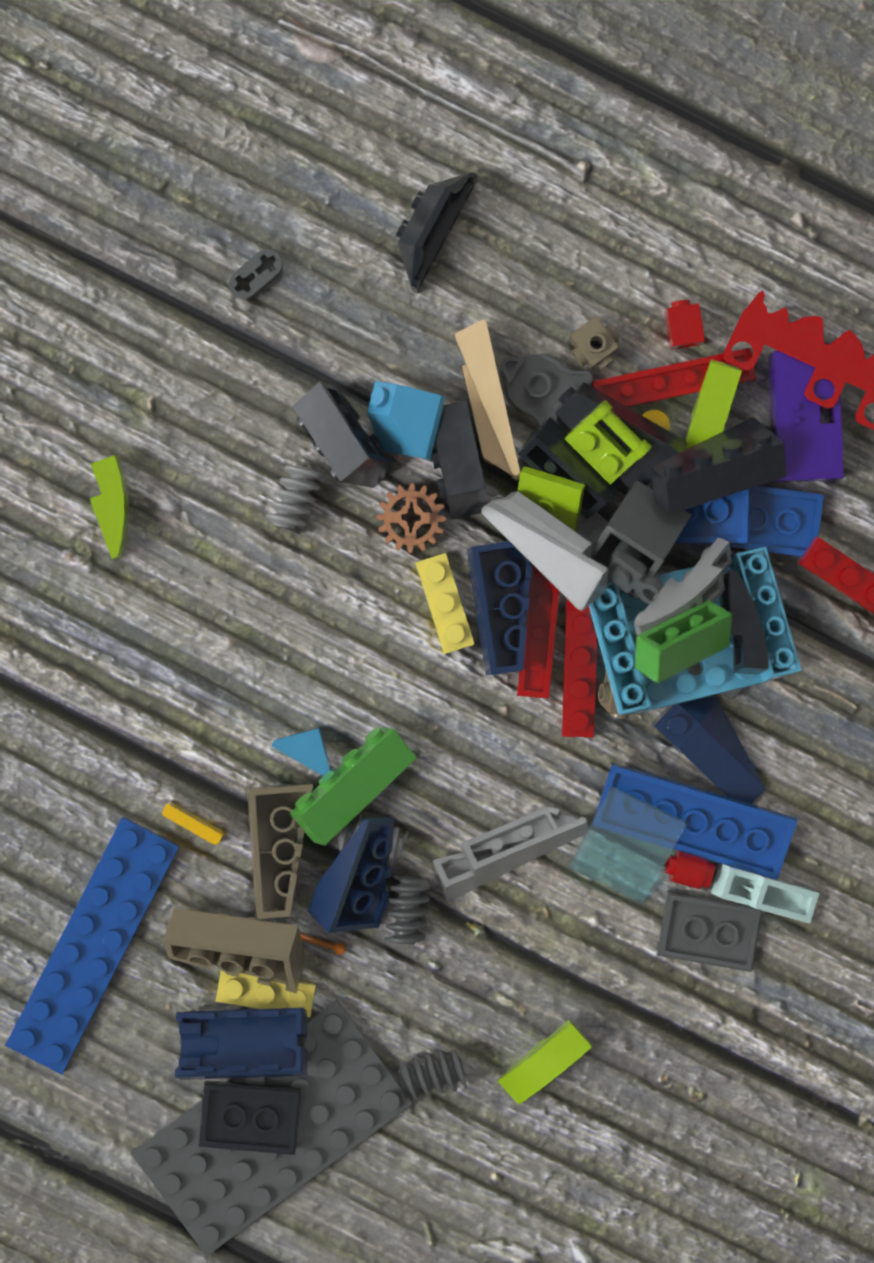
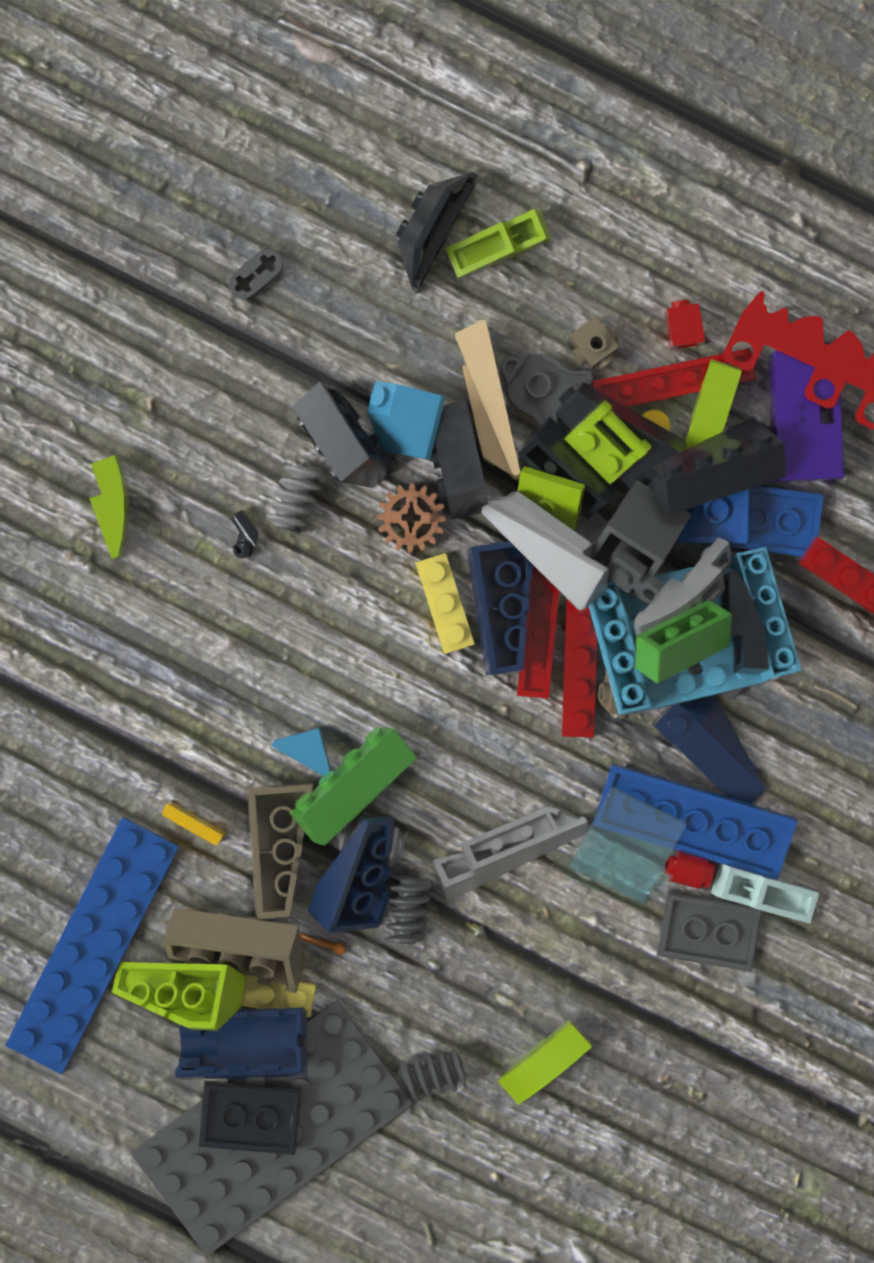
(184, 993): none -> lime wedge
(247, 535): none -> black arm
(499, 243): none -> lime slope

